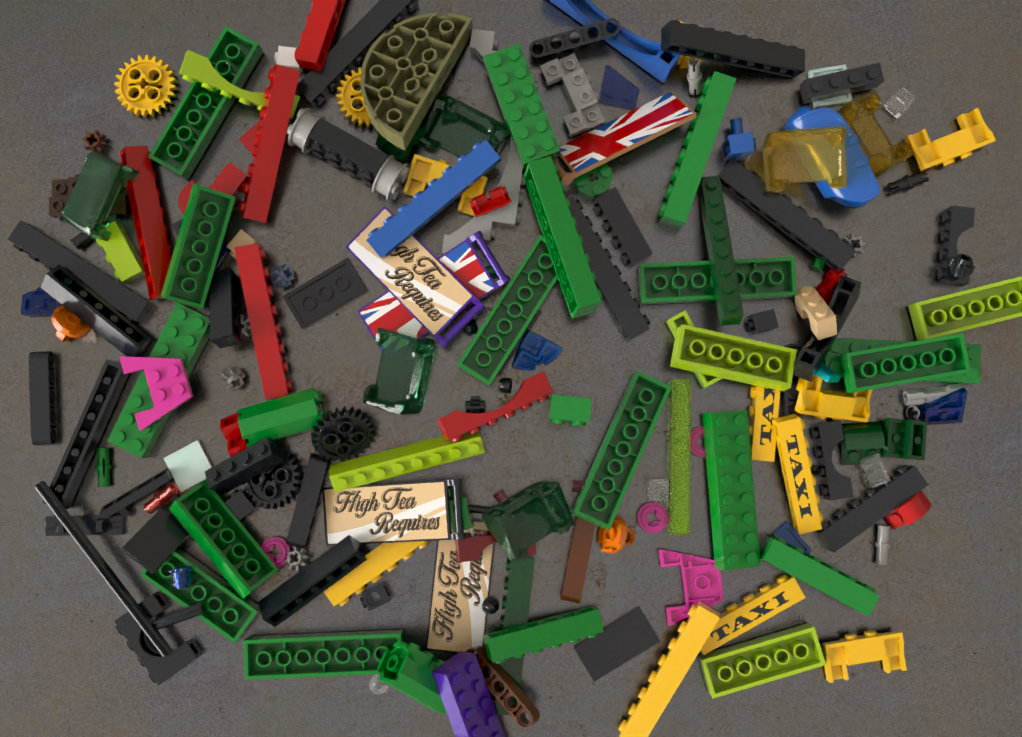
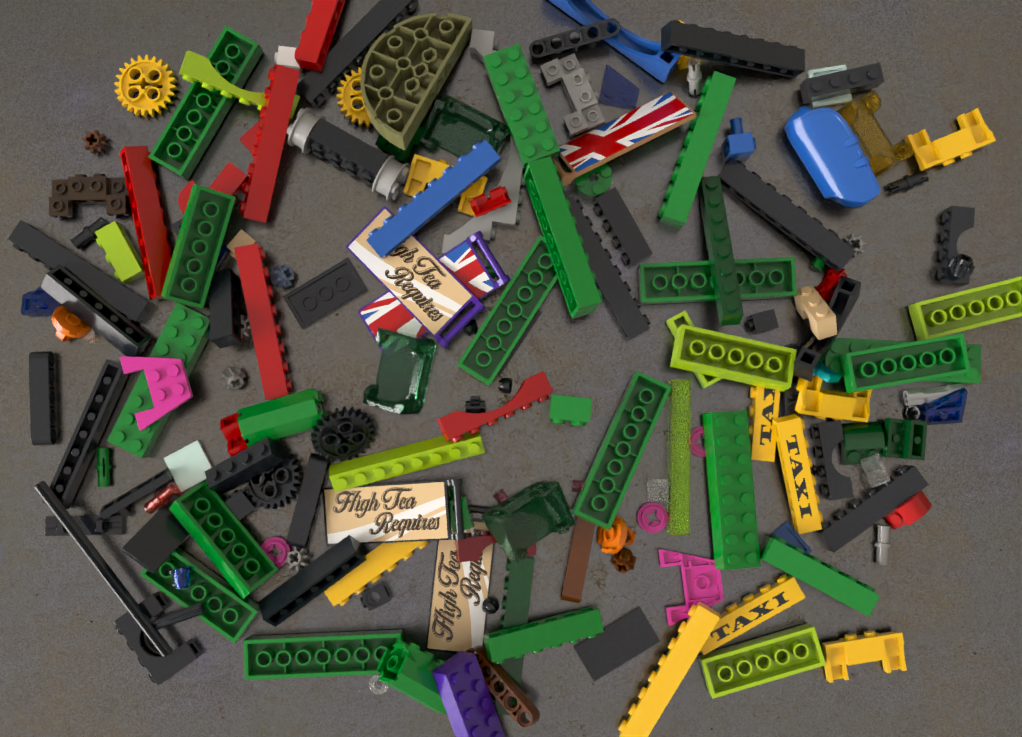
(96, 194): clear green windscreen -> none
(534, 351): blue brick -> none
(623, 560): none -> reddish brown gear
(805, 157): clear yellow windscreen -> none
(899, 102): clear panel -> none

